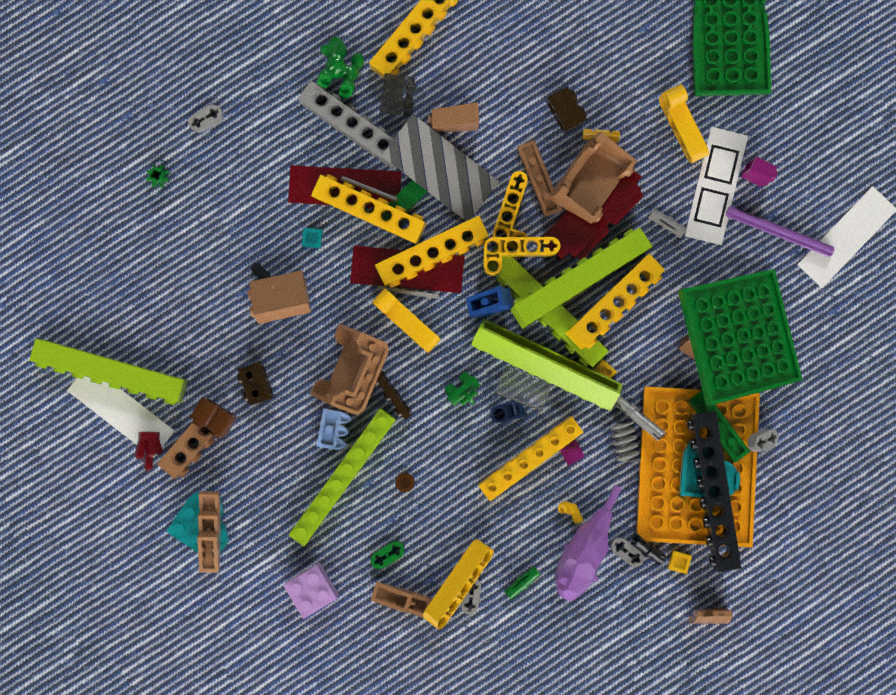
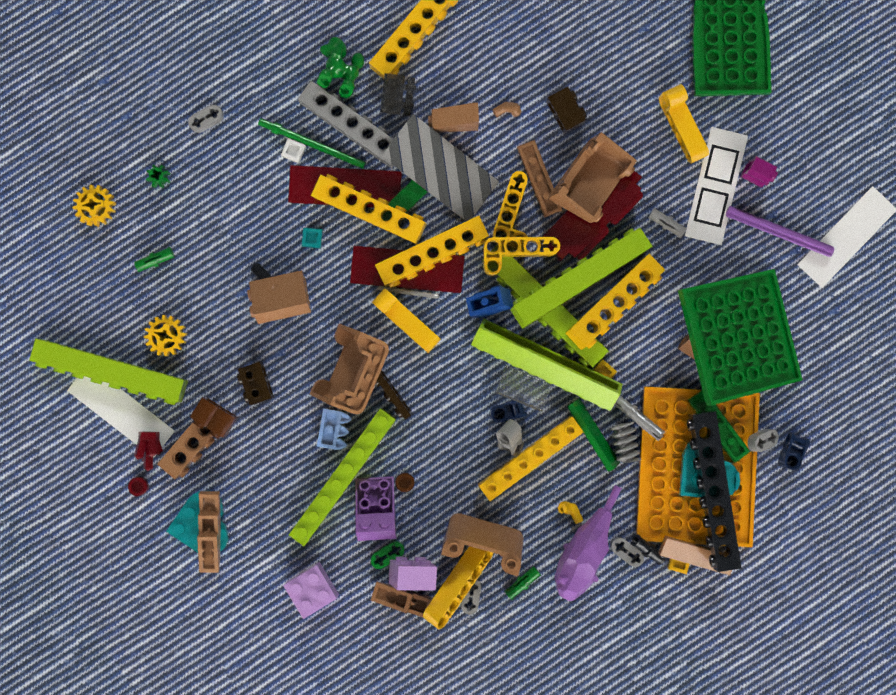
(88, 199): none -> yellow gear
(138, 486): none -> dark red tile
(154, 259): none -> green pin
(163, 342): none -> yellow gear
(278, 129): none -> green bar
(293, 150): none -> white tile
(370, 189): light grey axle -> none
(375, 508): none -> medium lavender slope
(412, 574): none -> lavender brick
(465, 392): green hips -> none
(486, 536): none -> medium nougat windscreen
(510, 437): none -> light grey piece
(513, 108): none -> medium nougat arm
(572, 452): magenta plate -> none
(588, 134): yellow axle -> none
(593, 434): none -> green tile
(687, 553): none -> tile
(711, 616): medium nougat slope -> none
(794, 450): none -> dark blue piece

